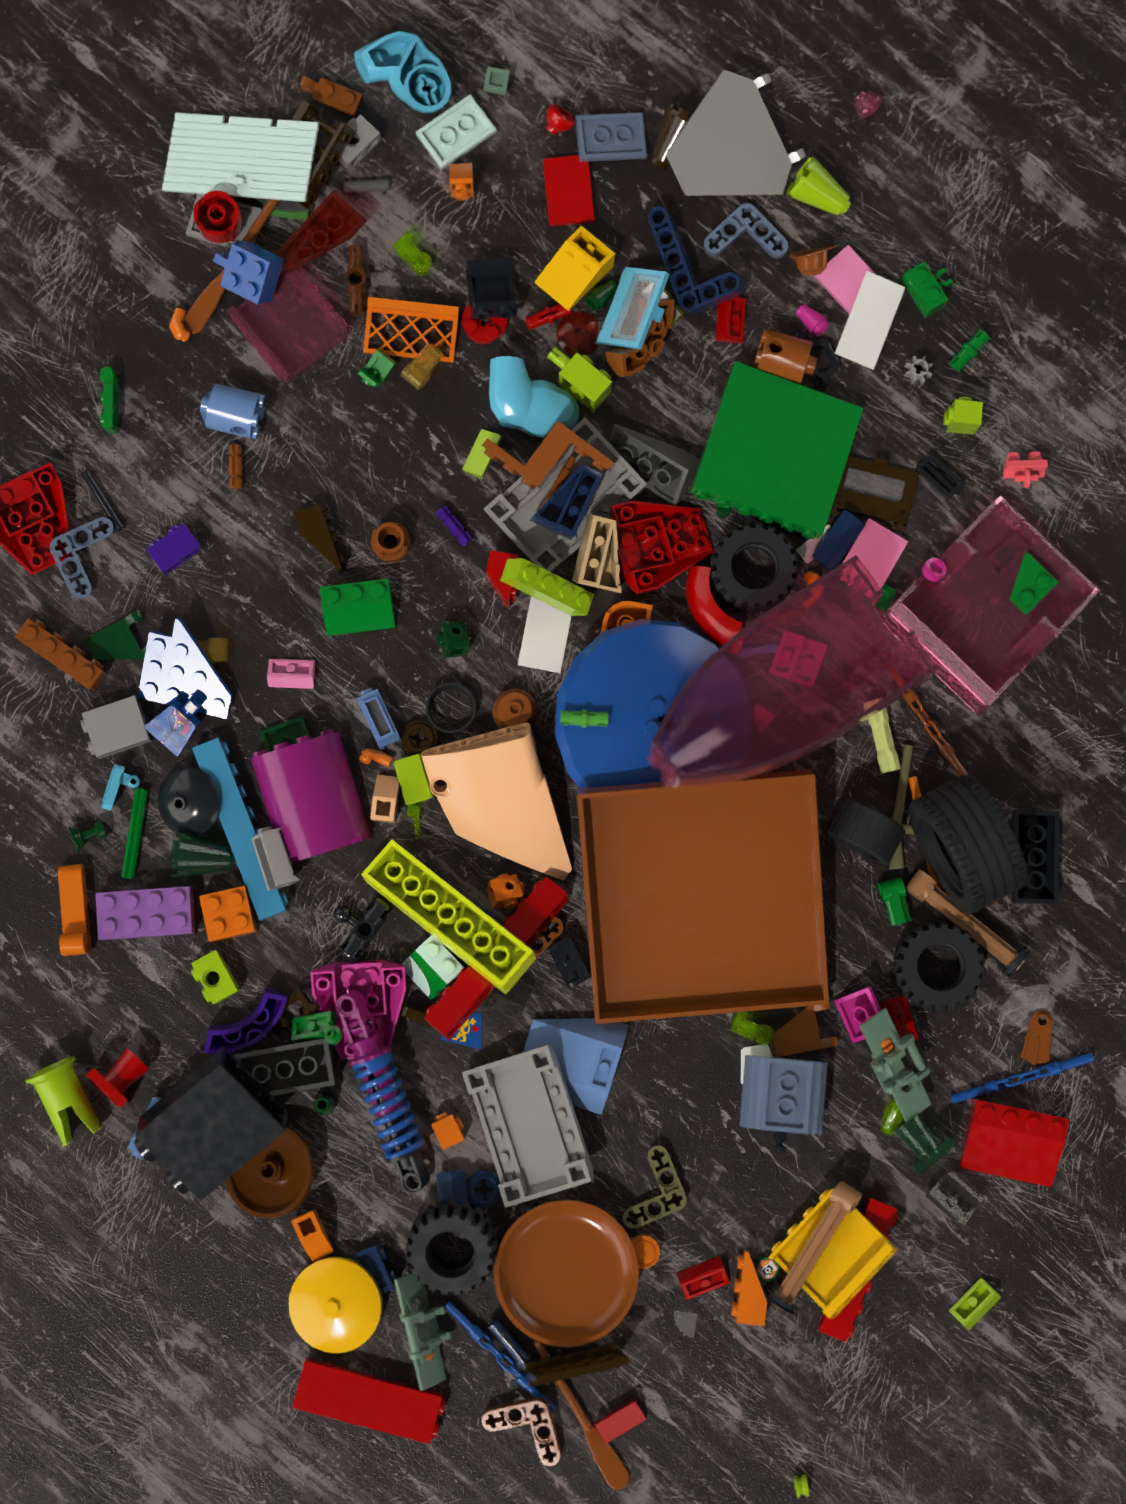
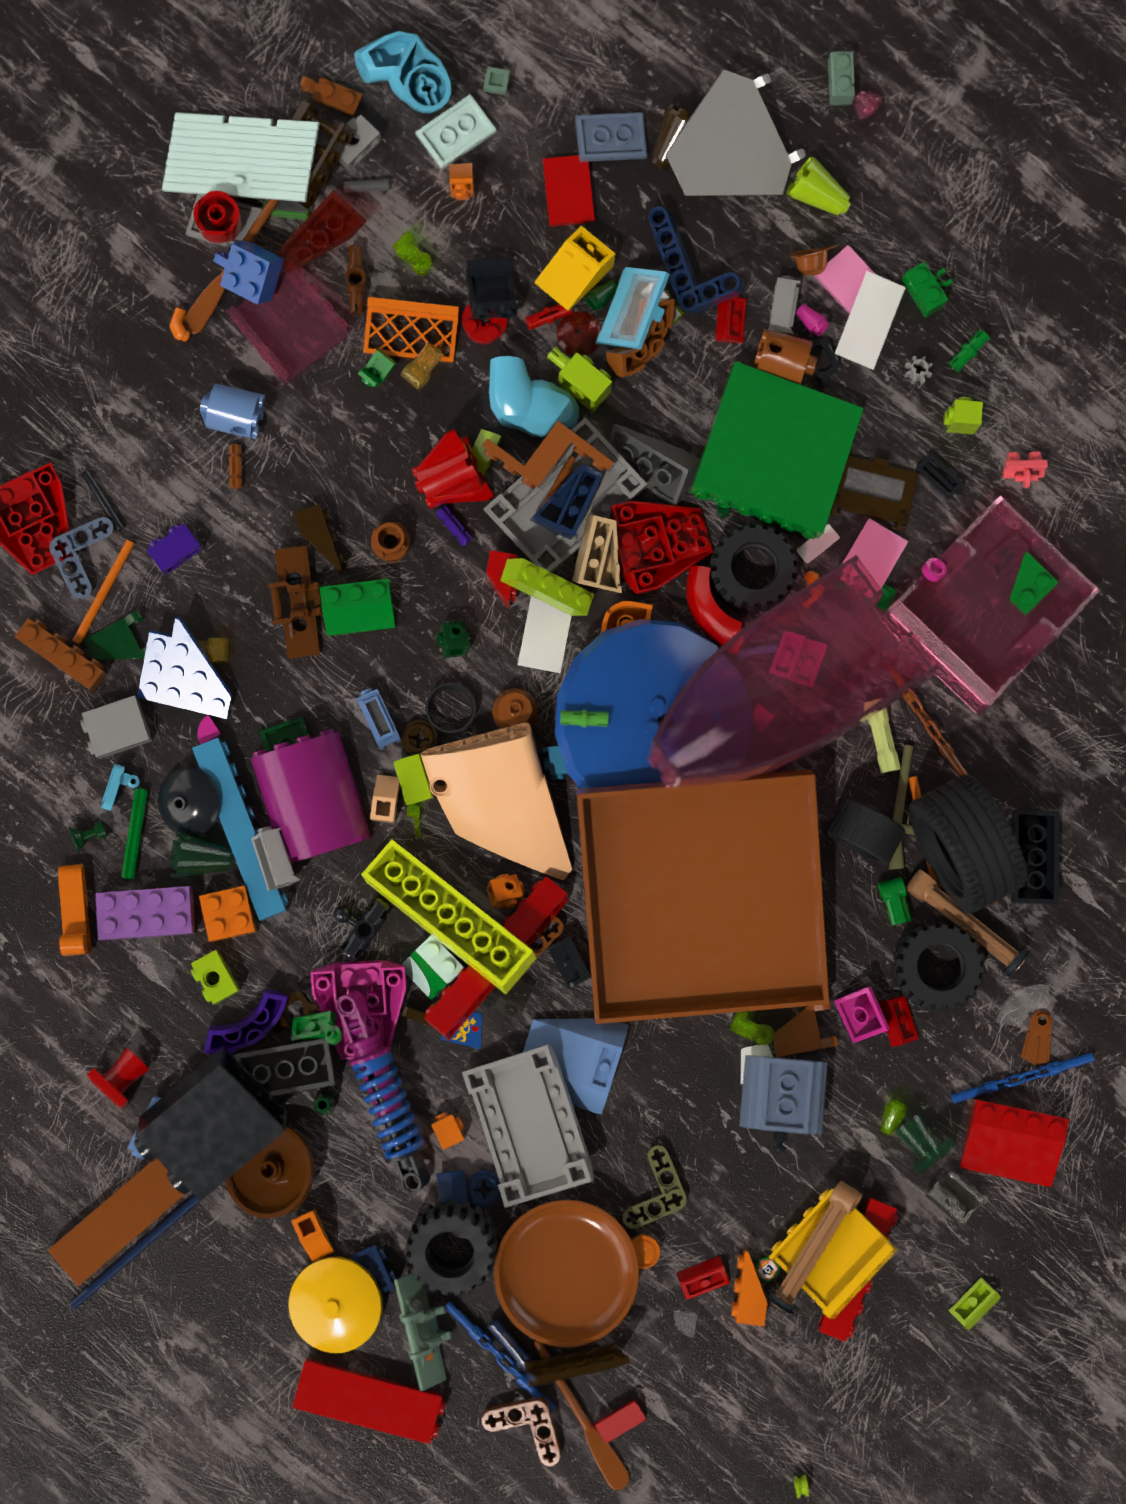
(60, 1089): lime piece -> none
(103, 591): none -> orange piece
(110, 398): green hinge -> none
(116, 1222): none -> dark orange brick
(134, 1252): none -> dark blue piece
(175, 725): torso -> none
(207, 730): none -> dark pink tile
(291, 673): bright pink slope -> none
(305, 601): none -> reddish brown piece
(375, 755): orange arm -> none
(451, 473): none -> red brick
(554, 763): none -> dark azure brick
(559, 119): red brick -> none
(744, 225): sand blue beam -> none
(784, 305): none -> light grey window
(838, 540): dark blue piece -> none
(841, 78): none -> sand green brick
(889, 1068): sand green piece -> none

